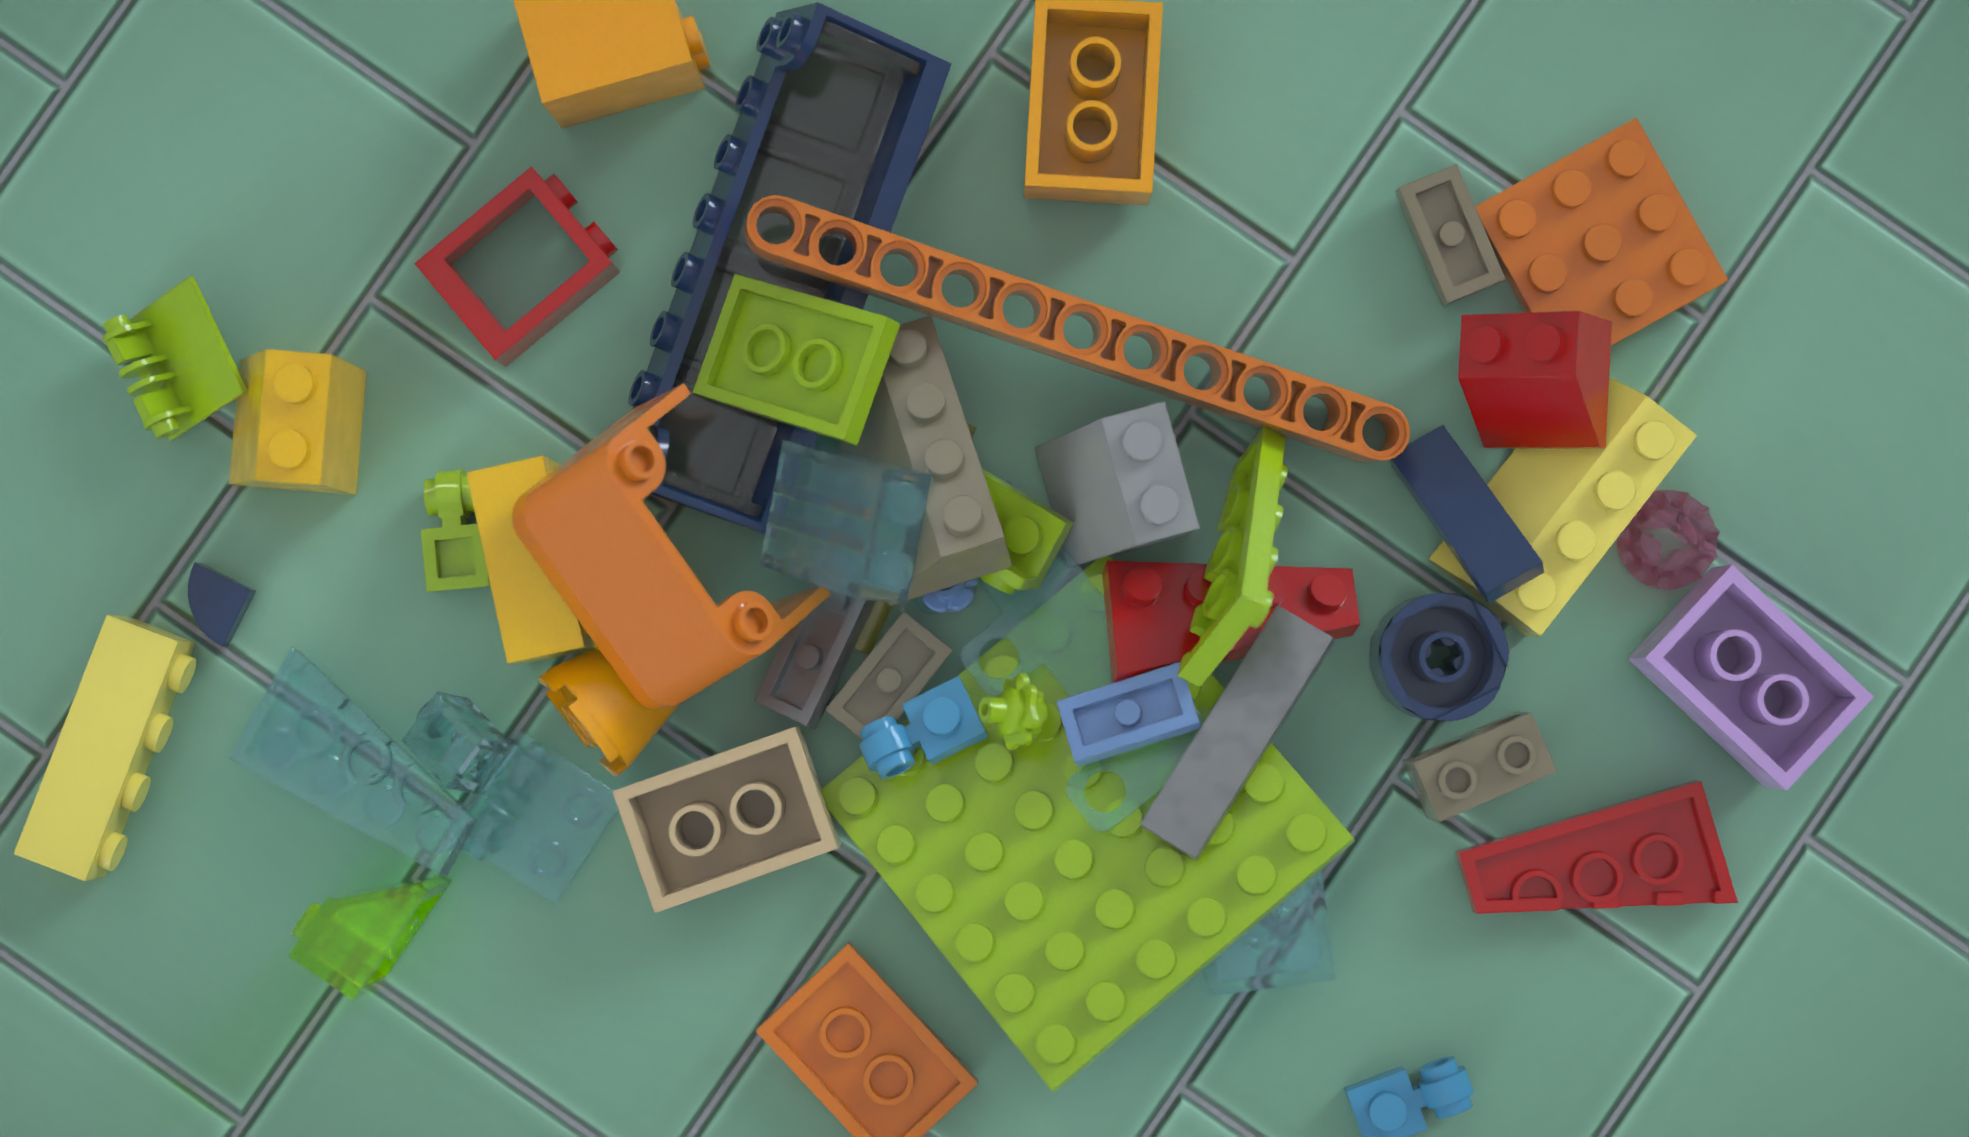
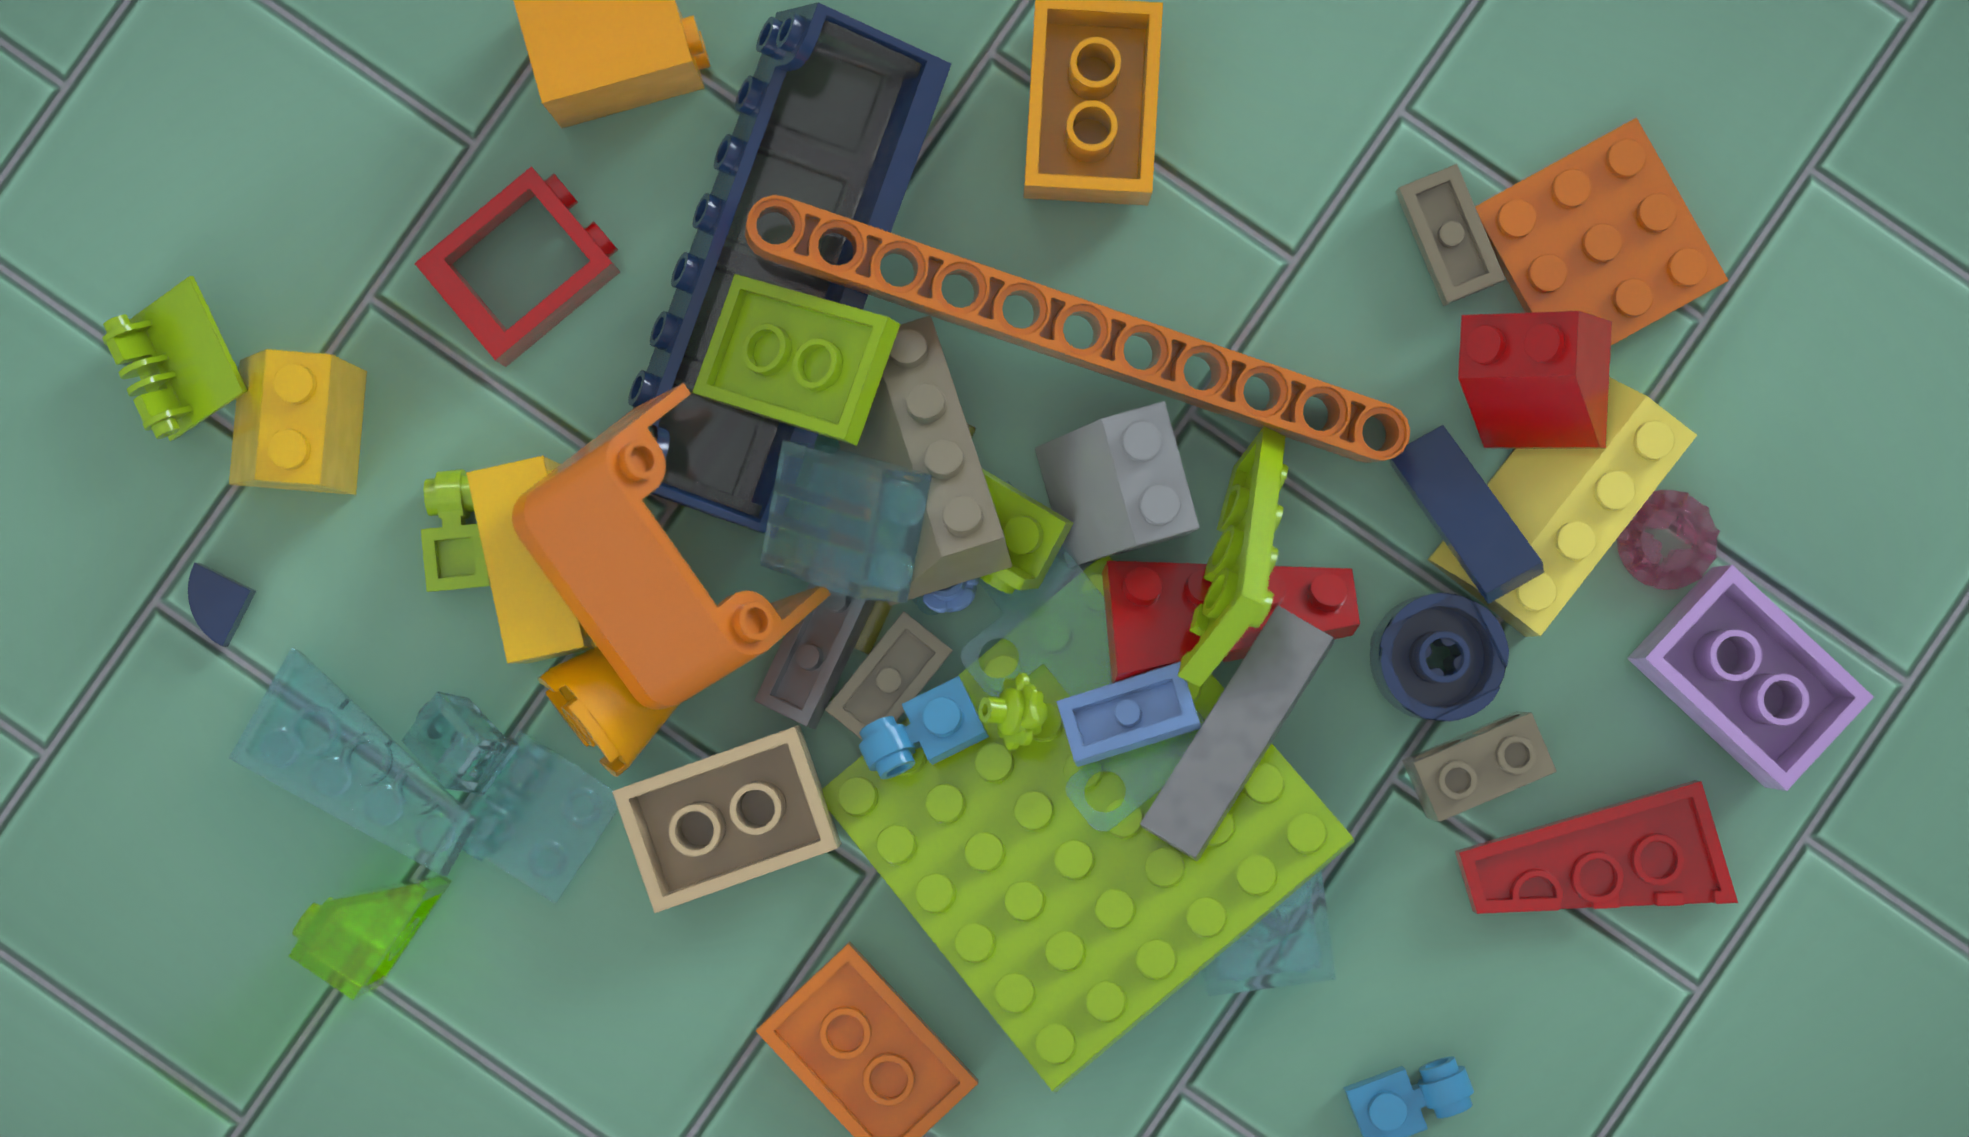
(106, 748): light yellow brick -> none

